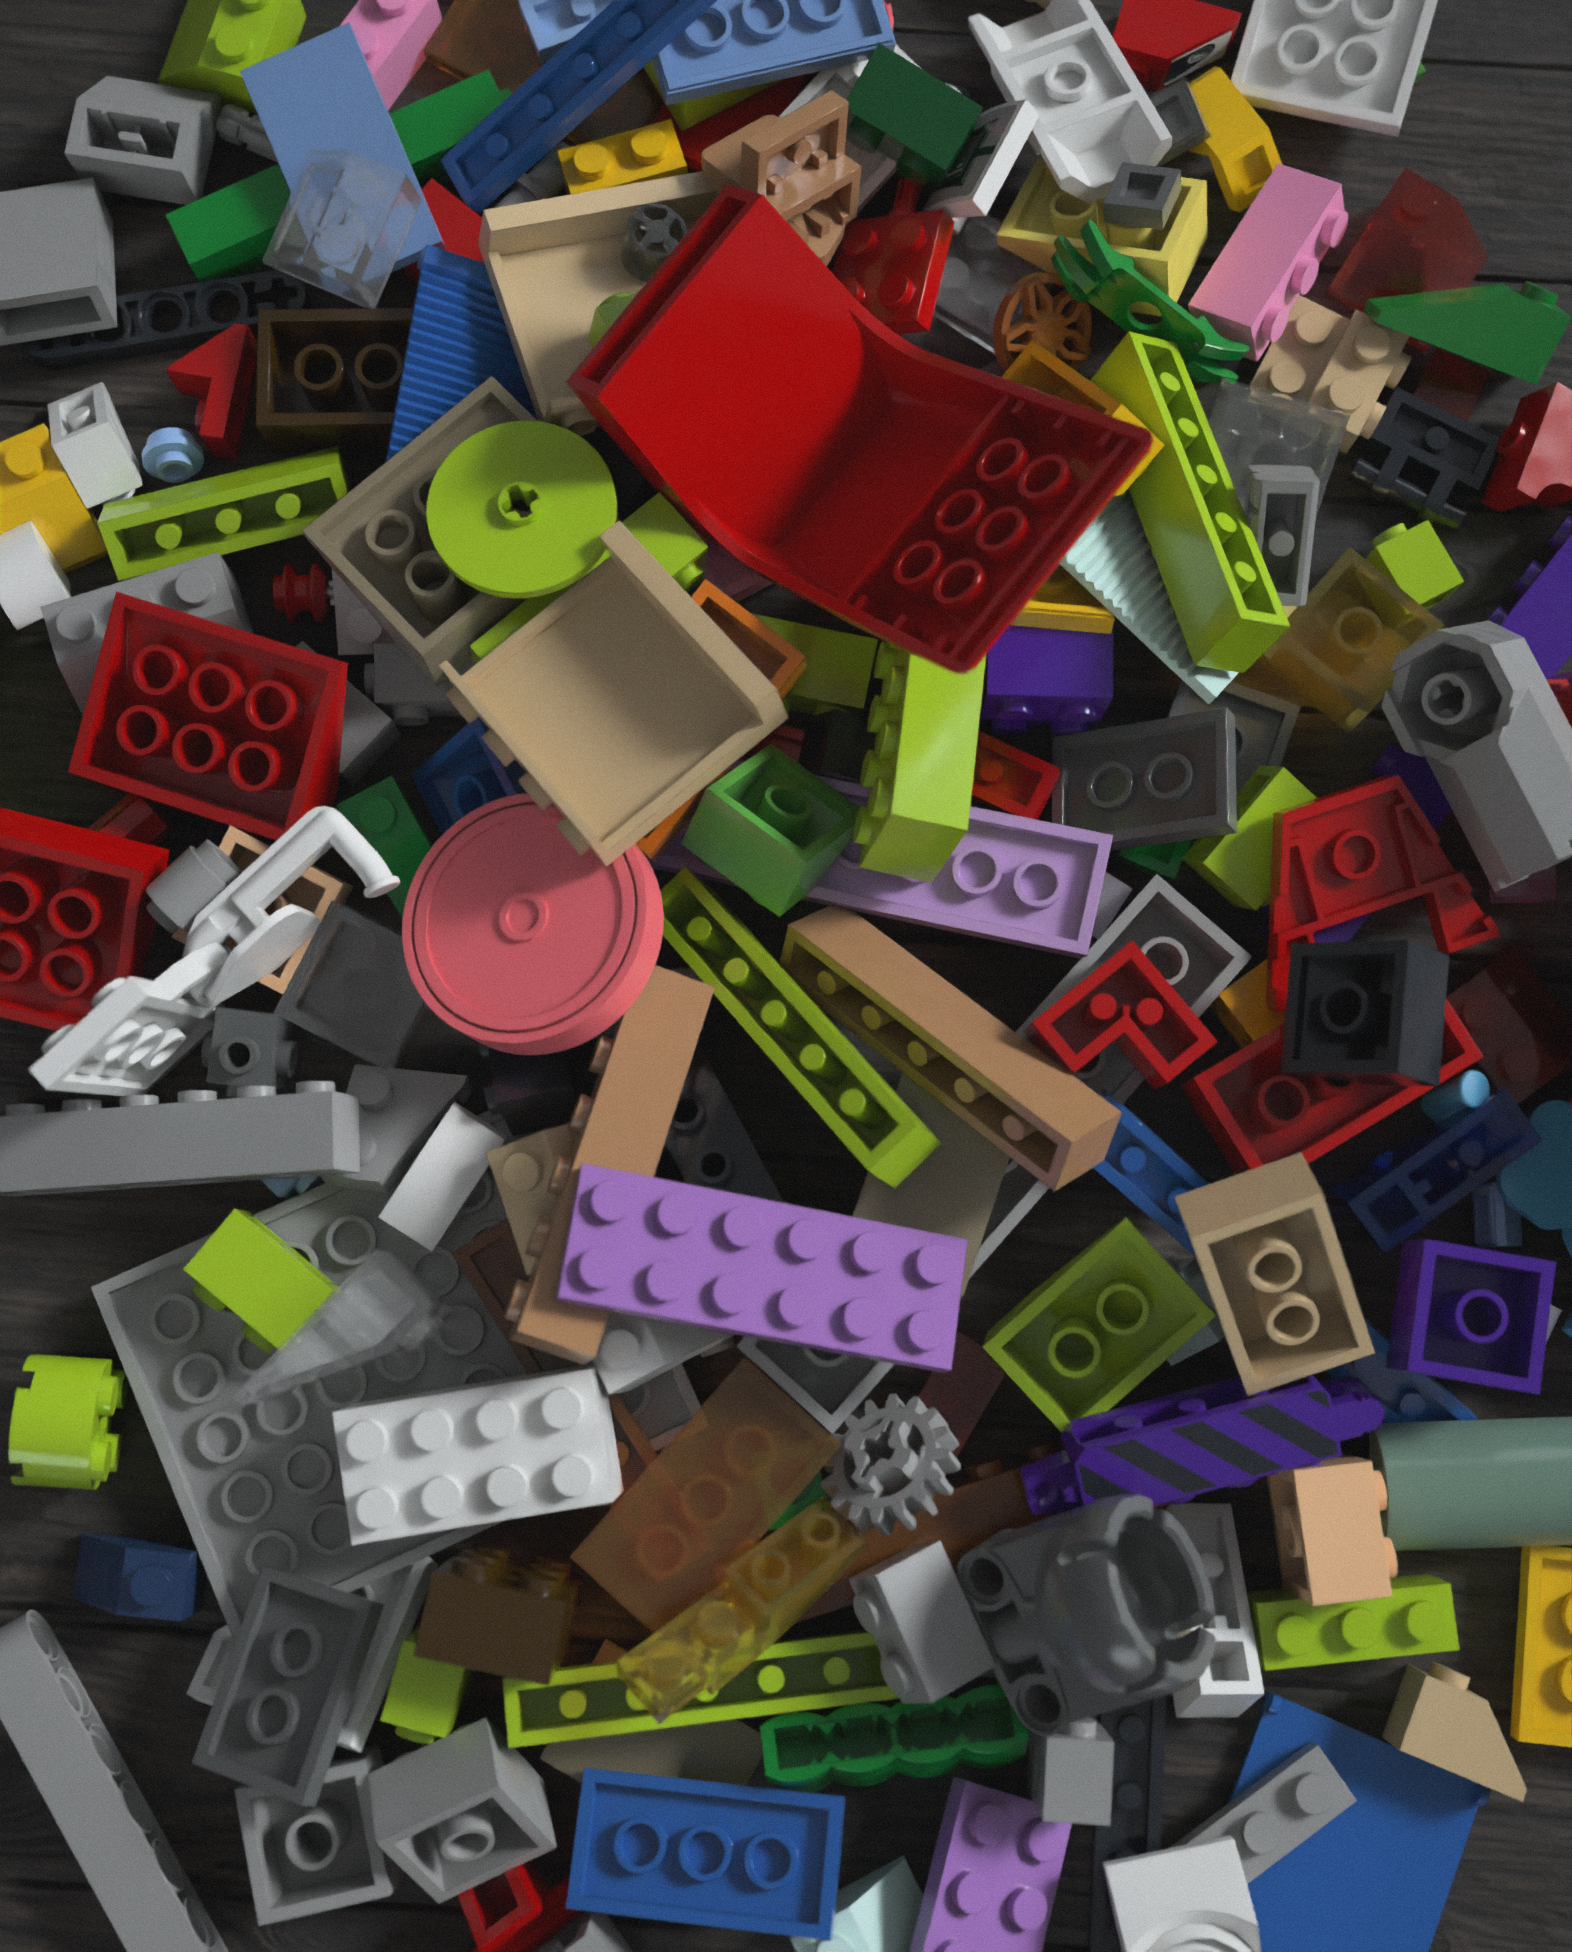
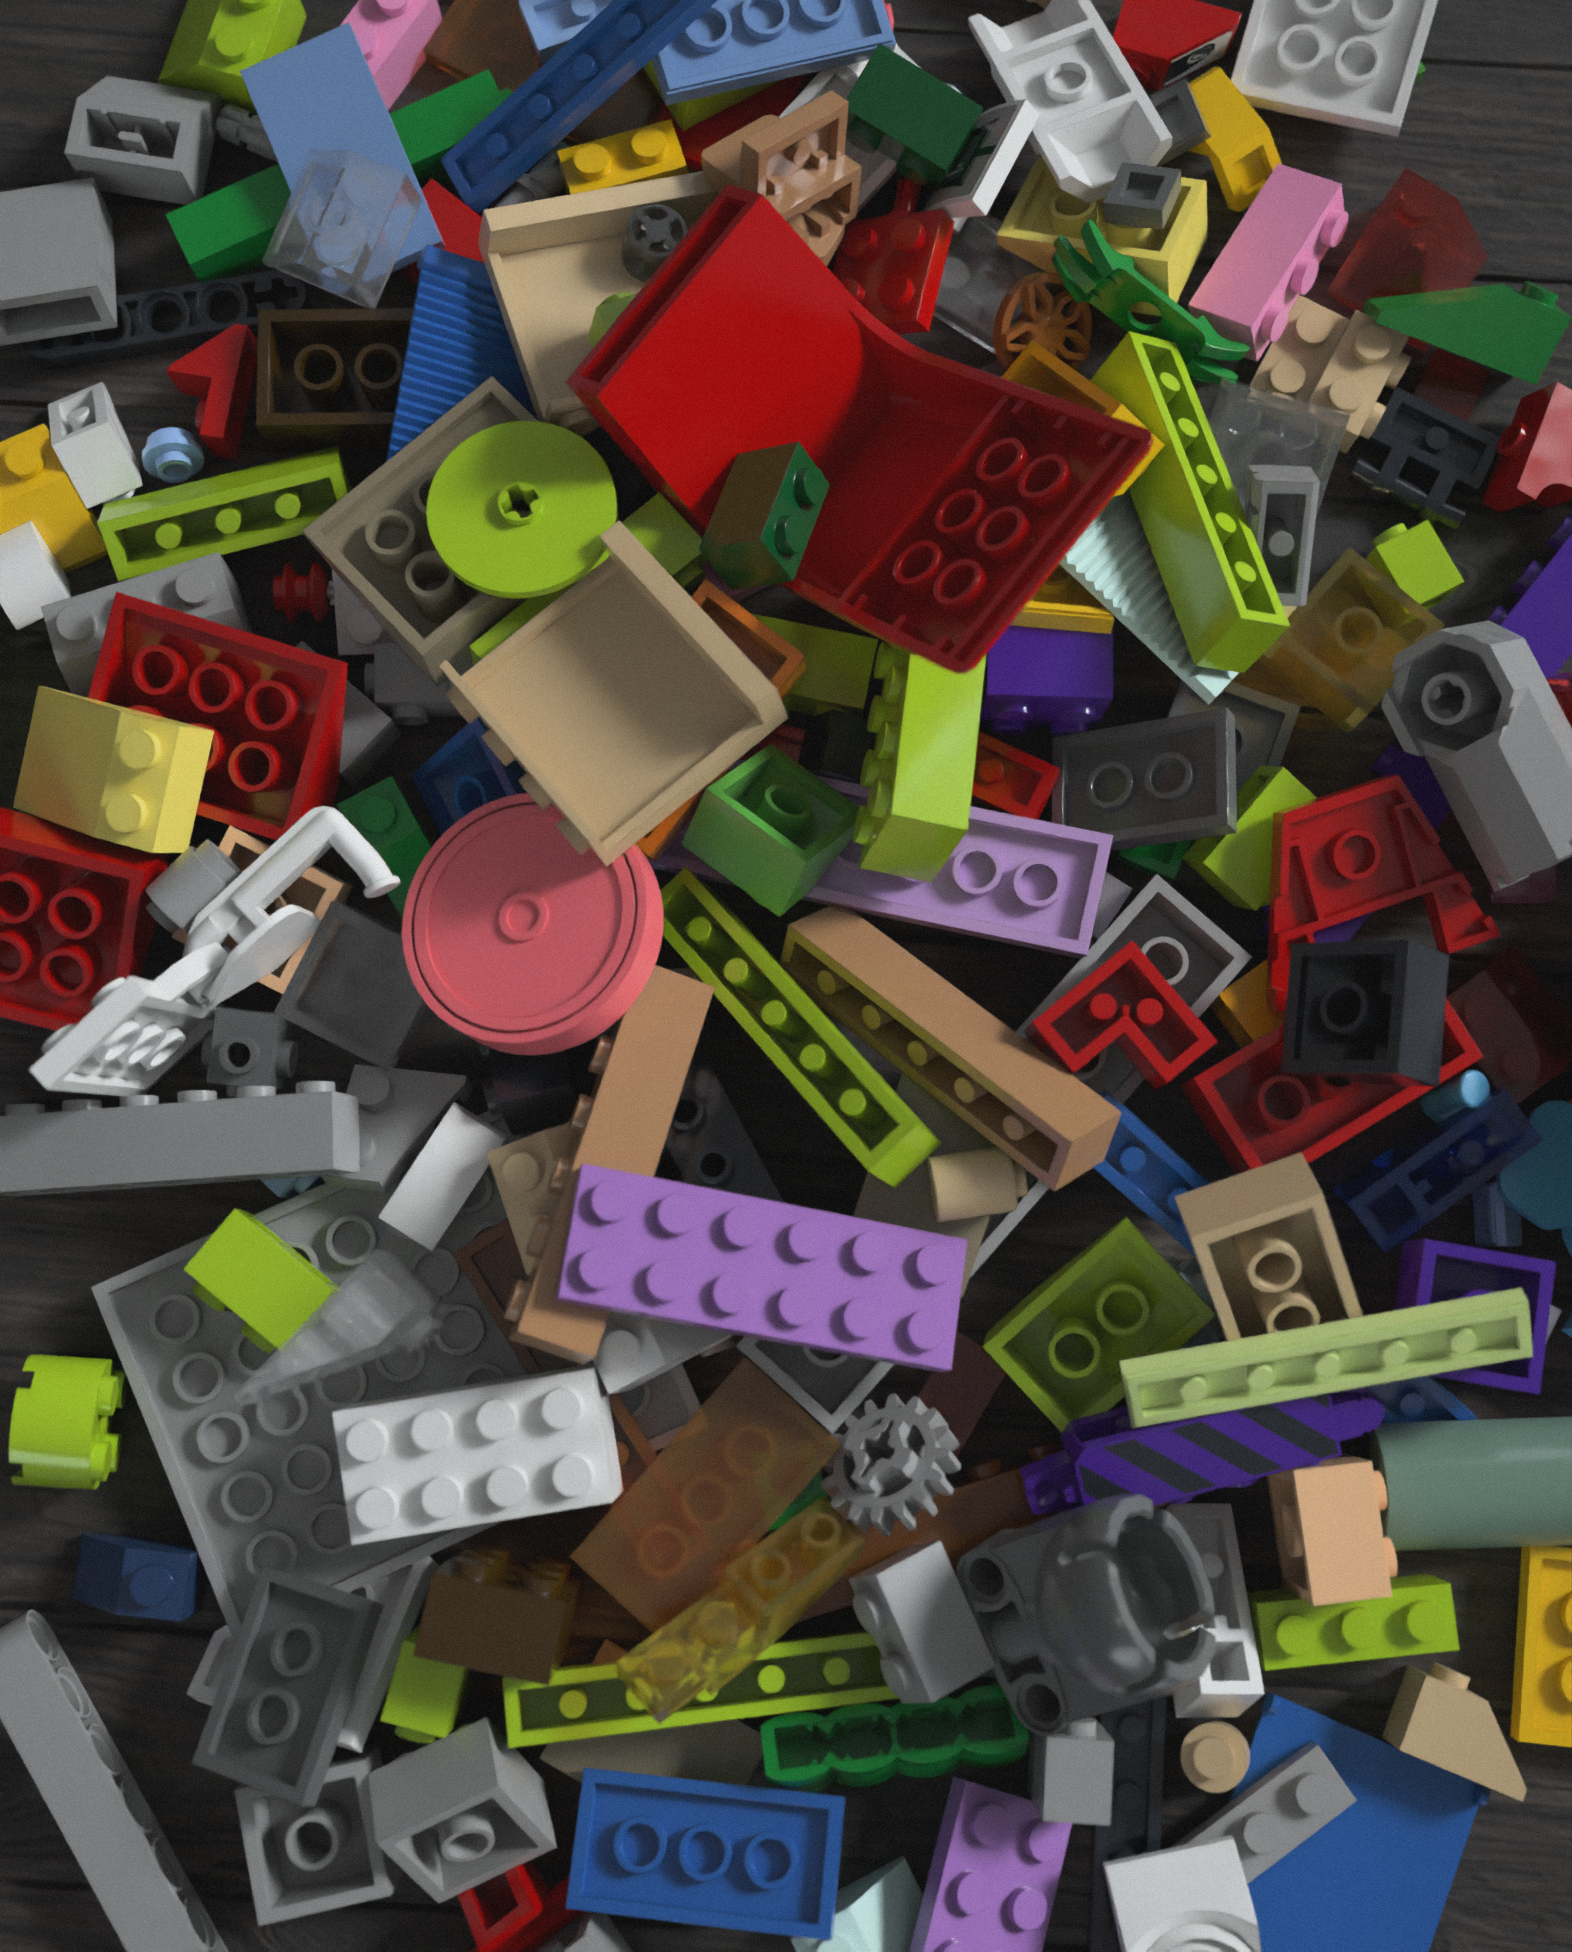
(113, 771): none -> light yellow slope
(764, 516): none -> dark green brick
(975, 1183): none -> tan brick
(1215, 1756): none -> tan brick
(1327, 1358): none -> yellowish green tile

